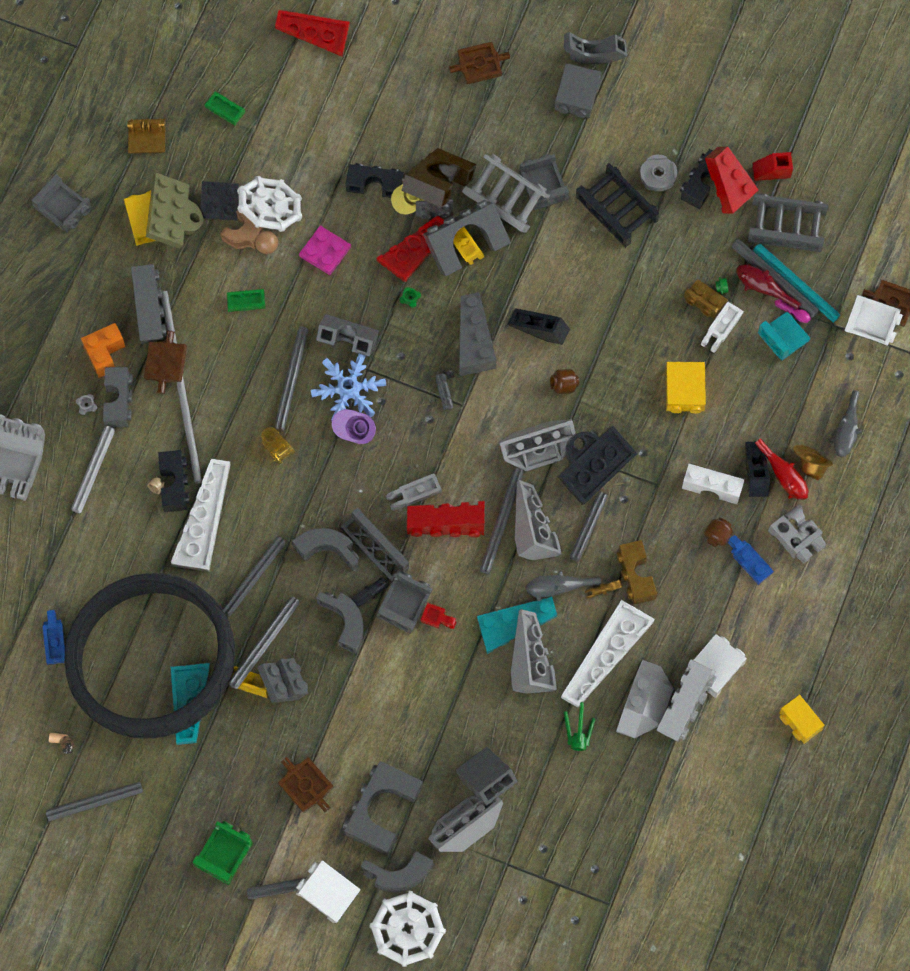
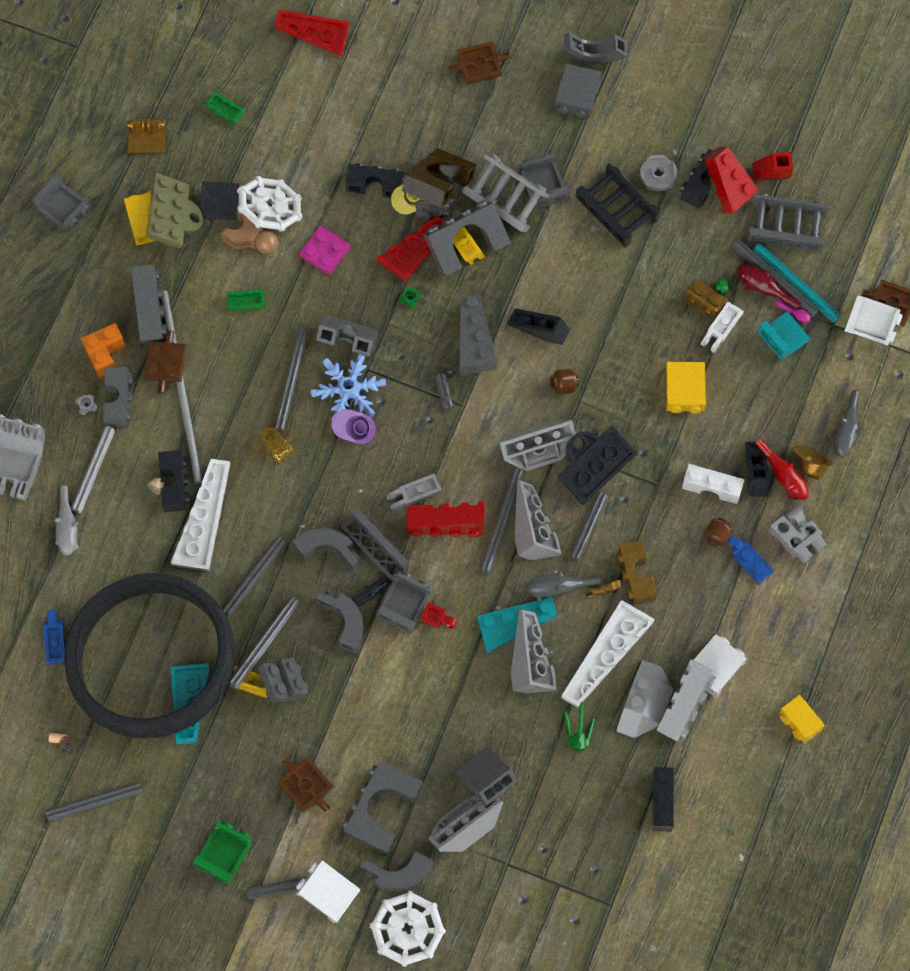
(66, 526): none -> light grey piece
(663, 799): none -> black brick

